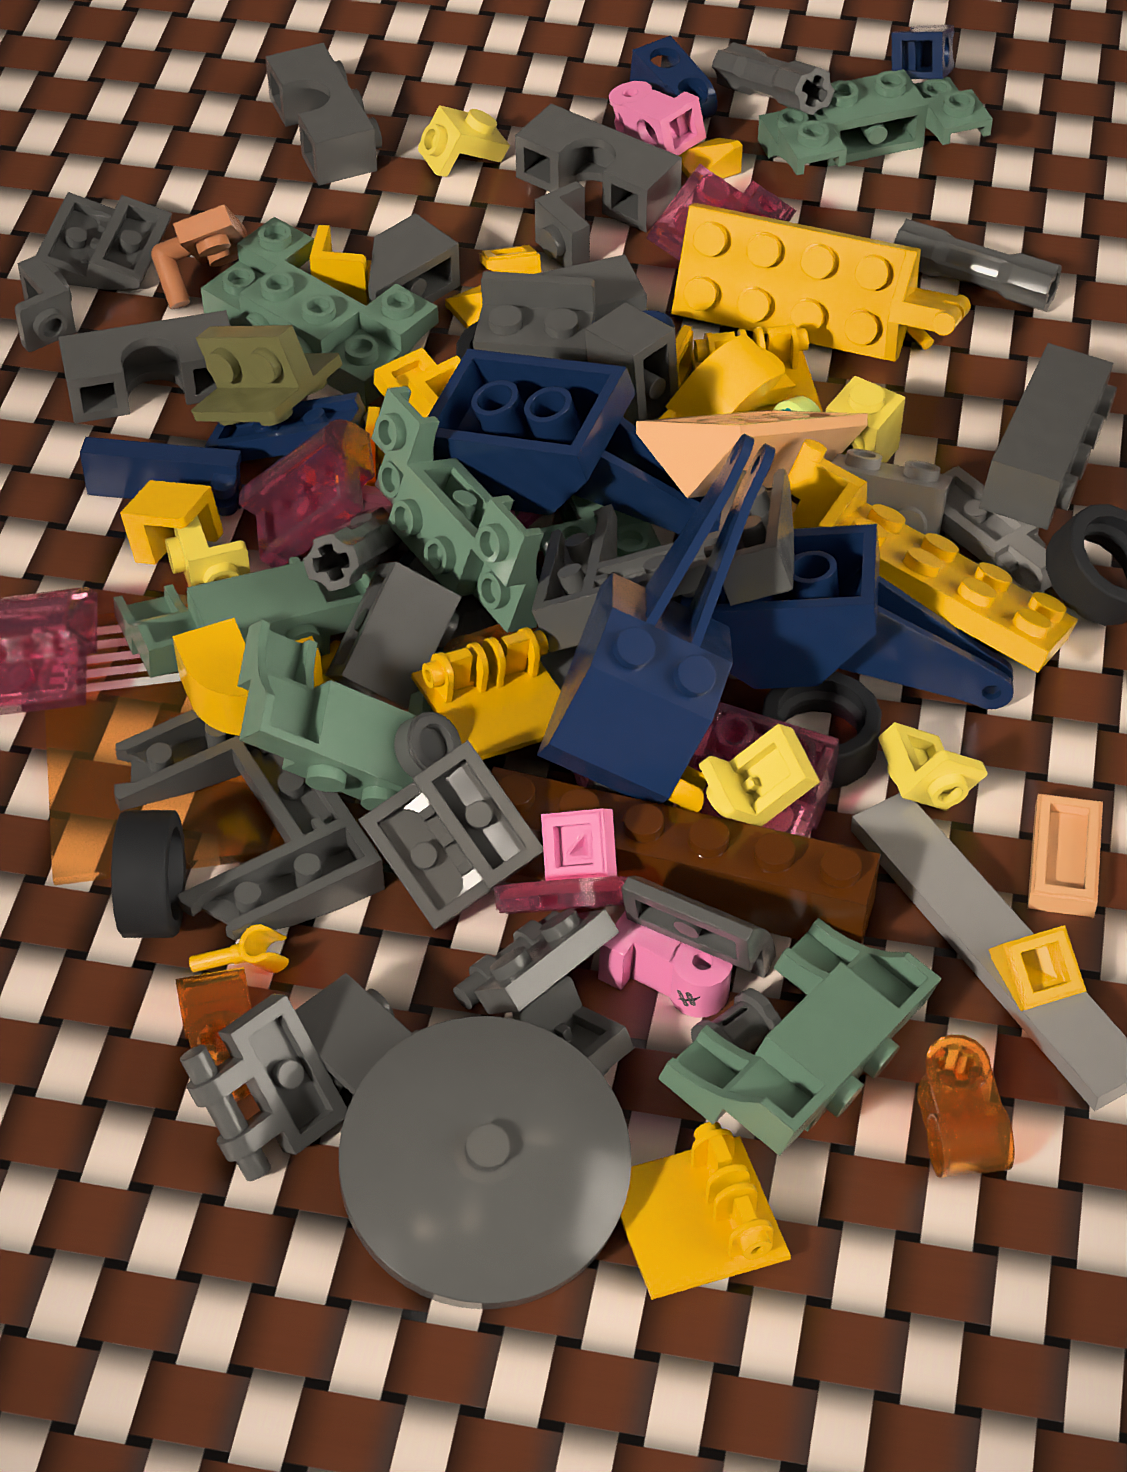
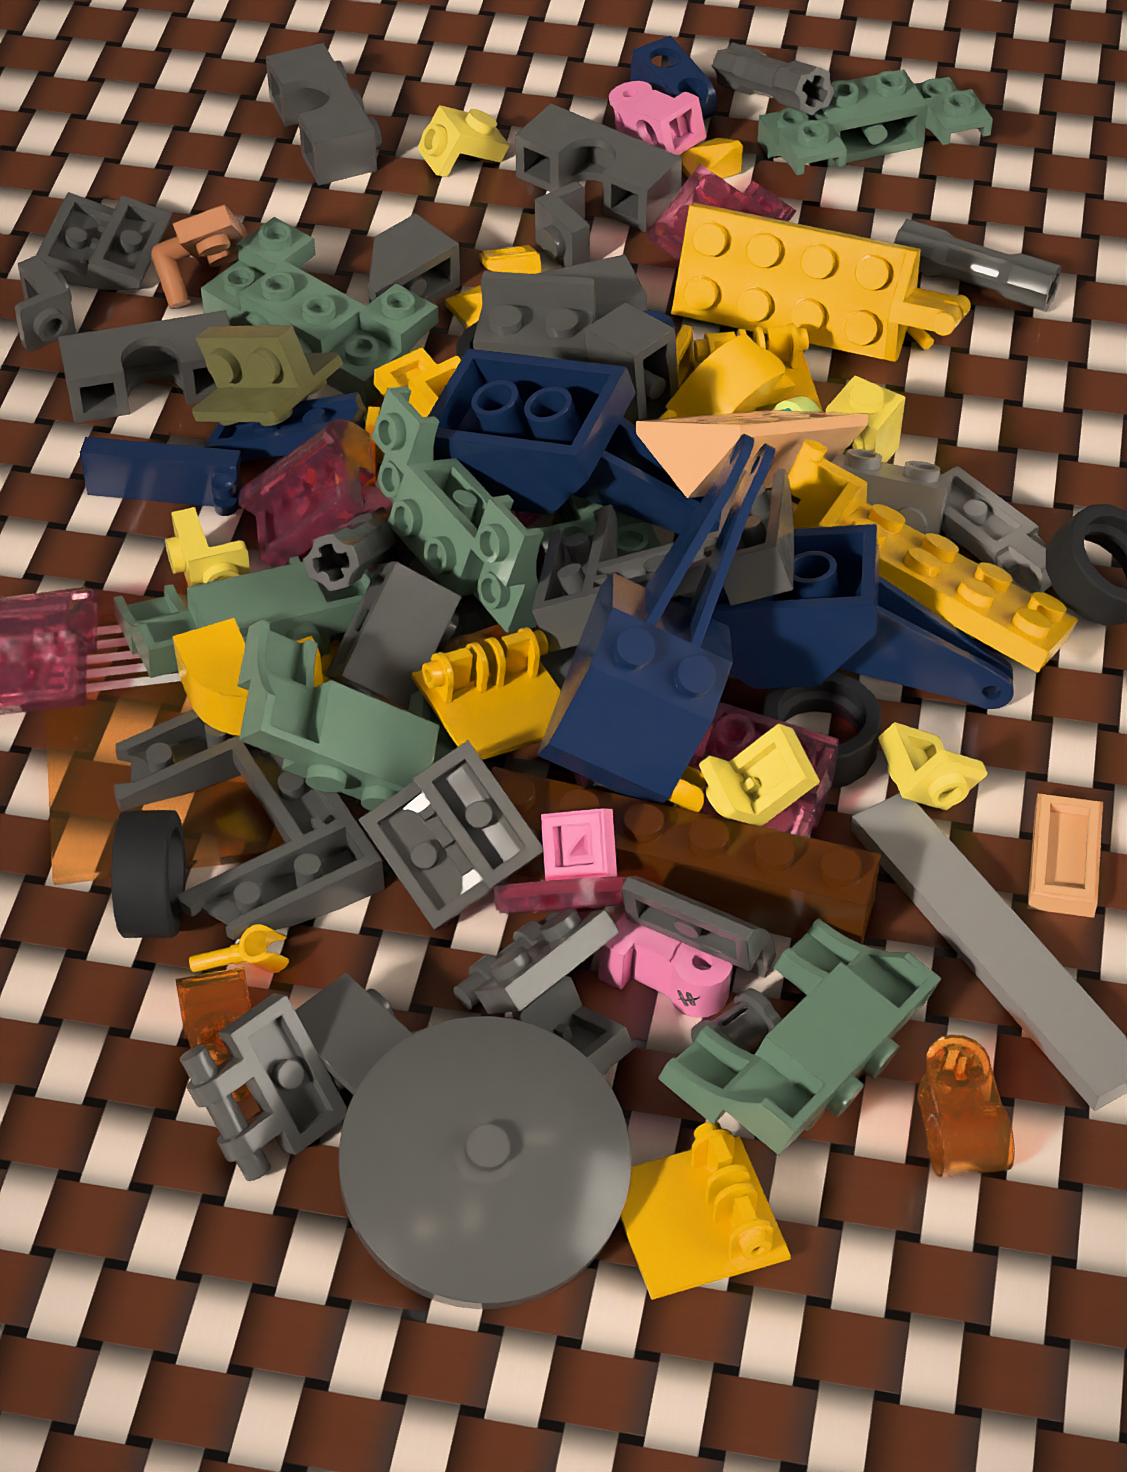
(160, 509): yellow panel -> none
(340, 270): yellow panel -> none
(424, 741): dark grey tile -> none
(924, 51): dark blue leg -> none
(1039, 968): yellow slope -> none
(1049, 437): dark grey brick -> none

